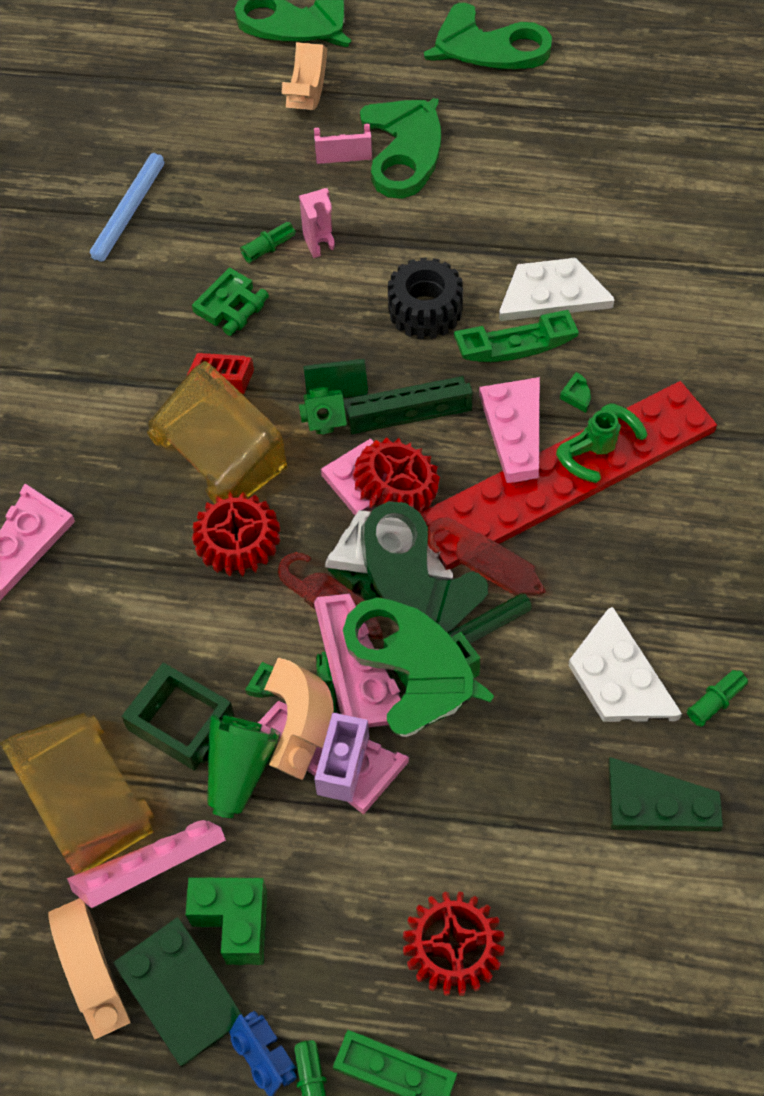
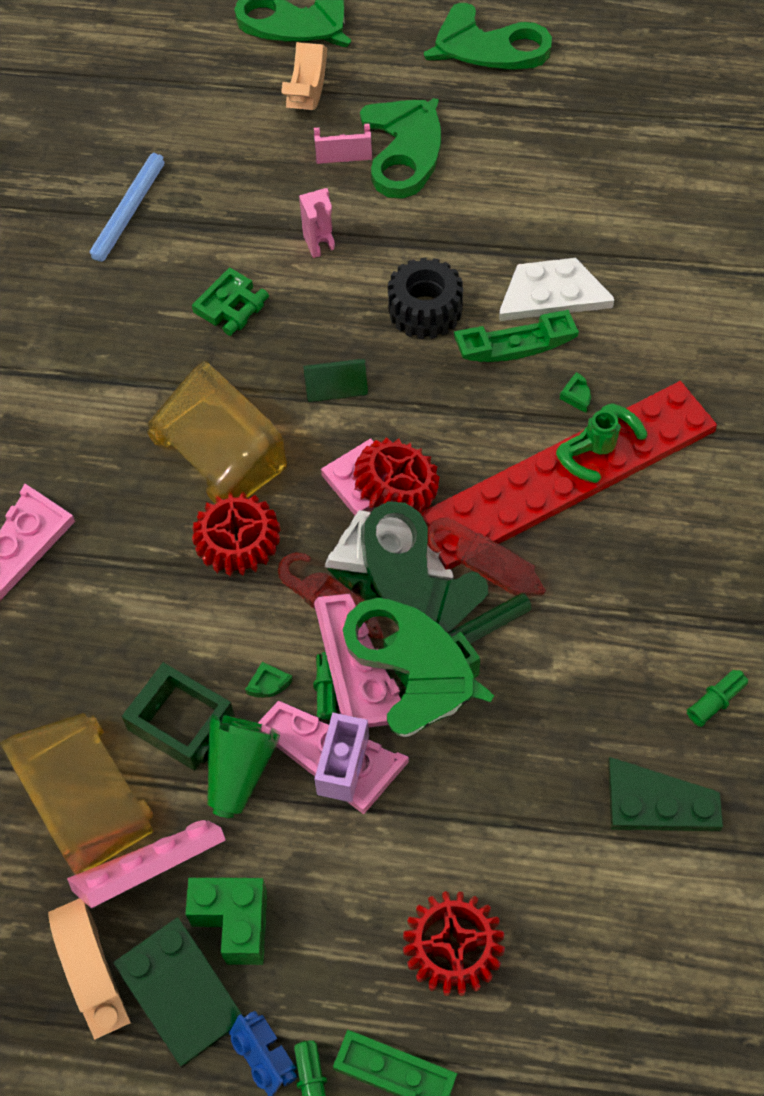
(240, 364): red slope -> none
(267, 242): green axle -> none
(308, 716): light nougat arch -> none
(326, 421): green brick -> none
(408, 405): dark green fence -> none
(514, 425): bright pink wing -> none
(619, 675): white wing -> none

